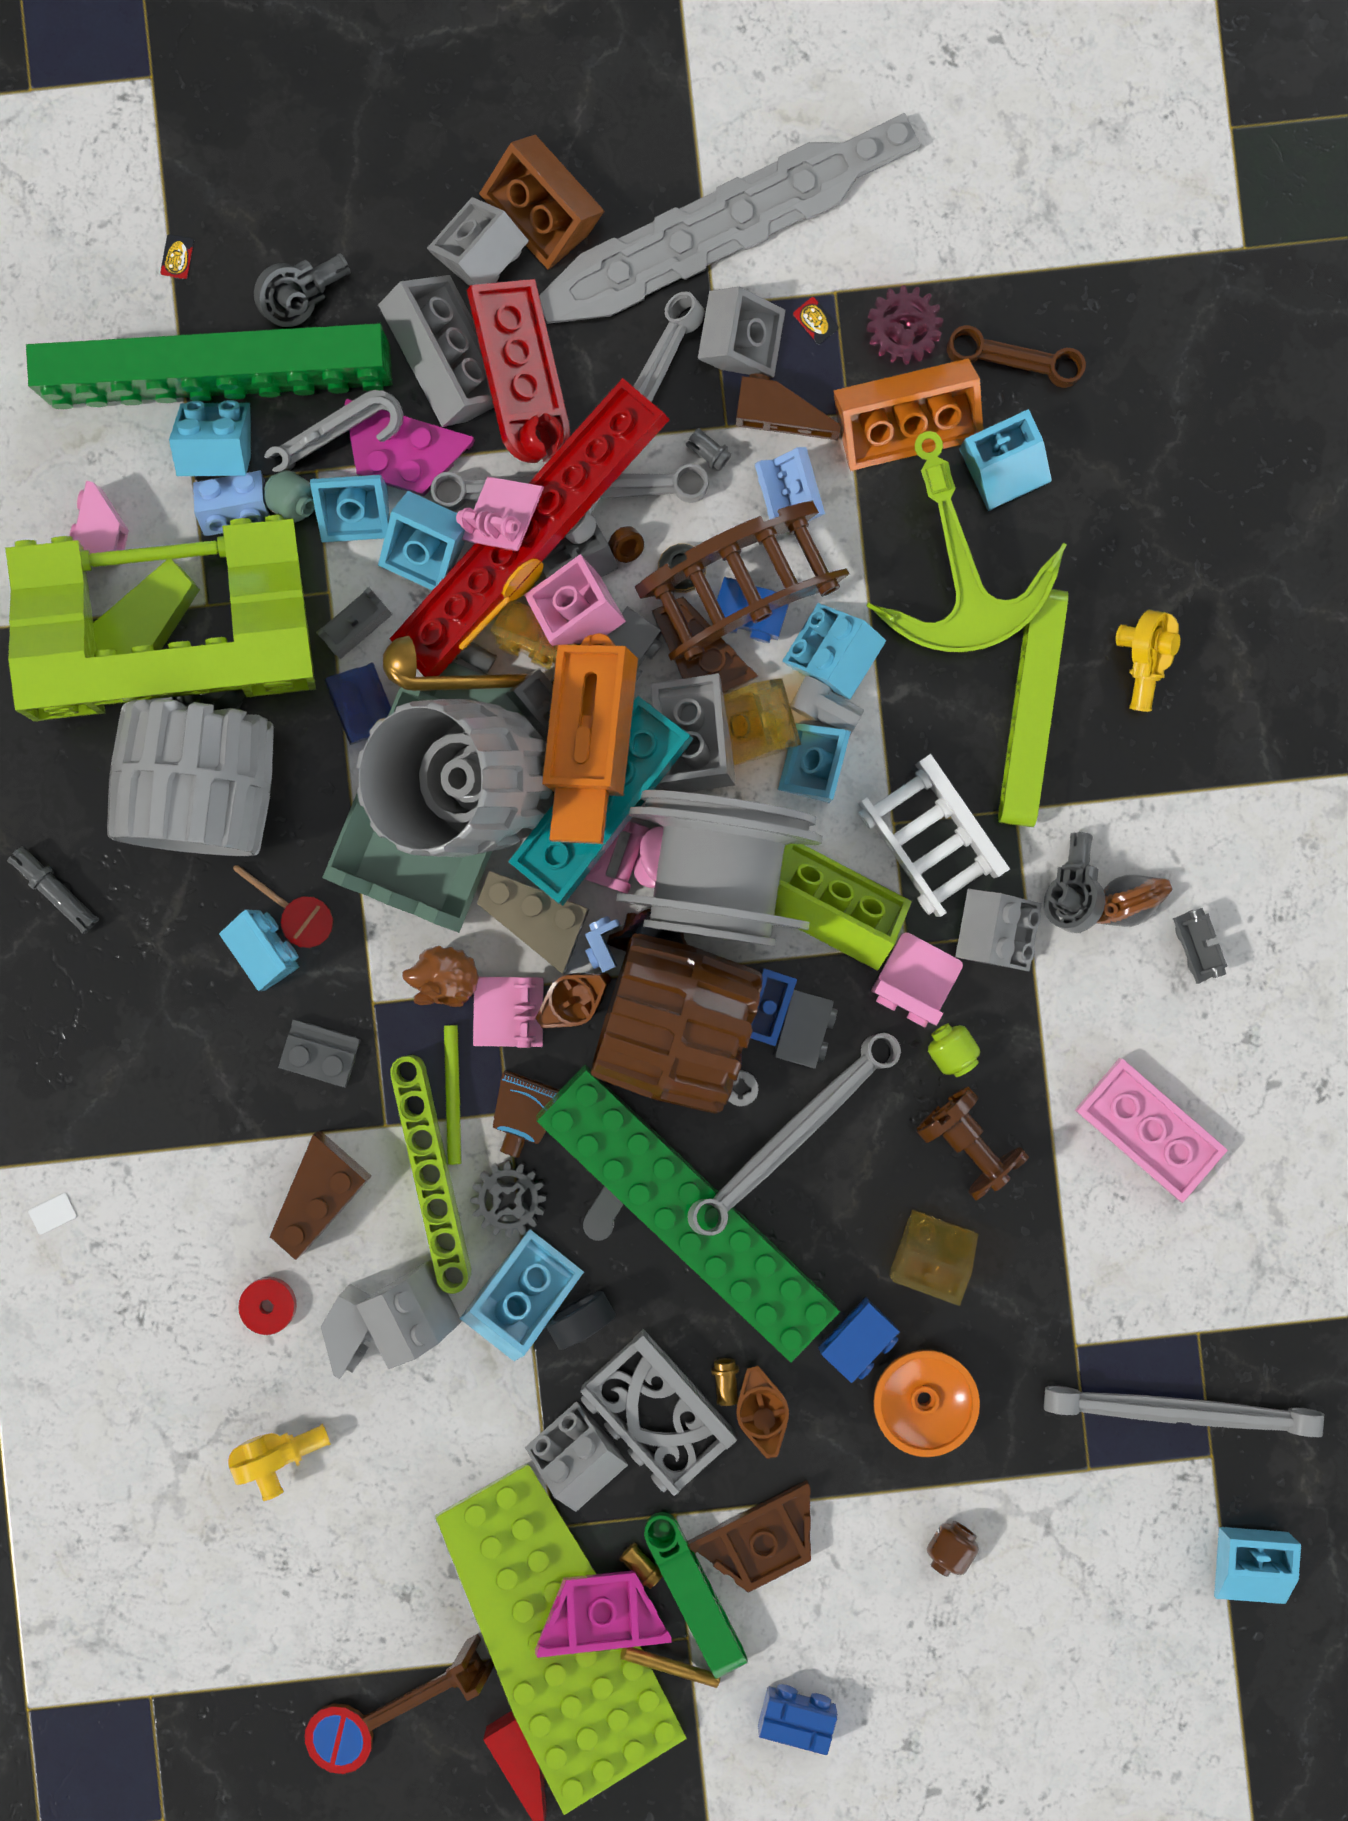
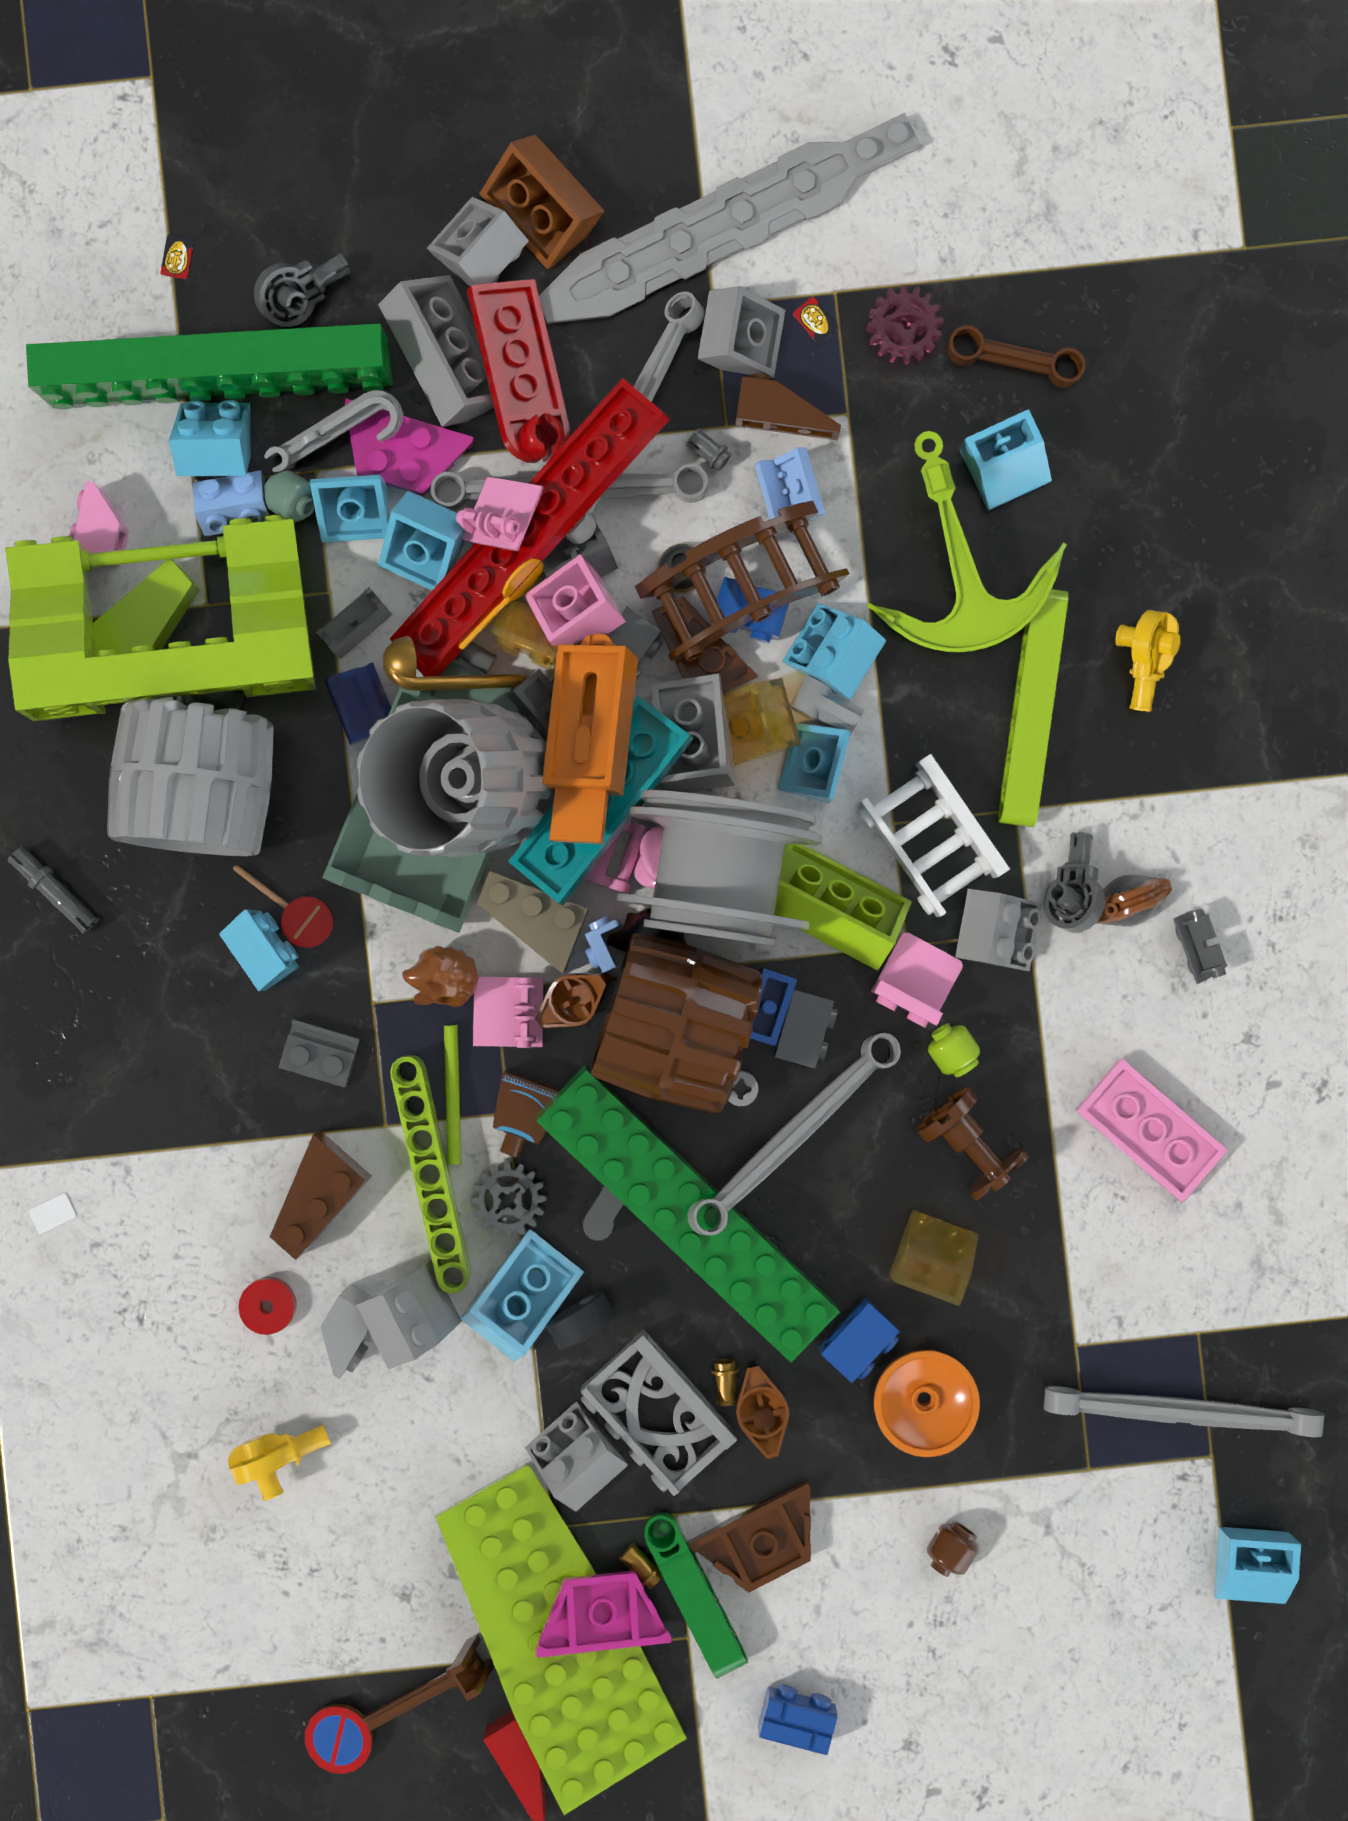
(626, 544): reddish brown tile -> none
(669, 1666): pearl gold bar -> none
(889, 414): orange slope -> none

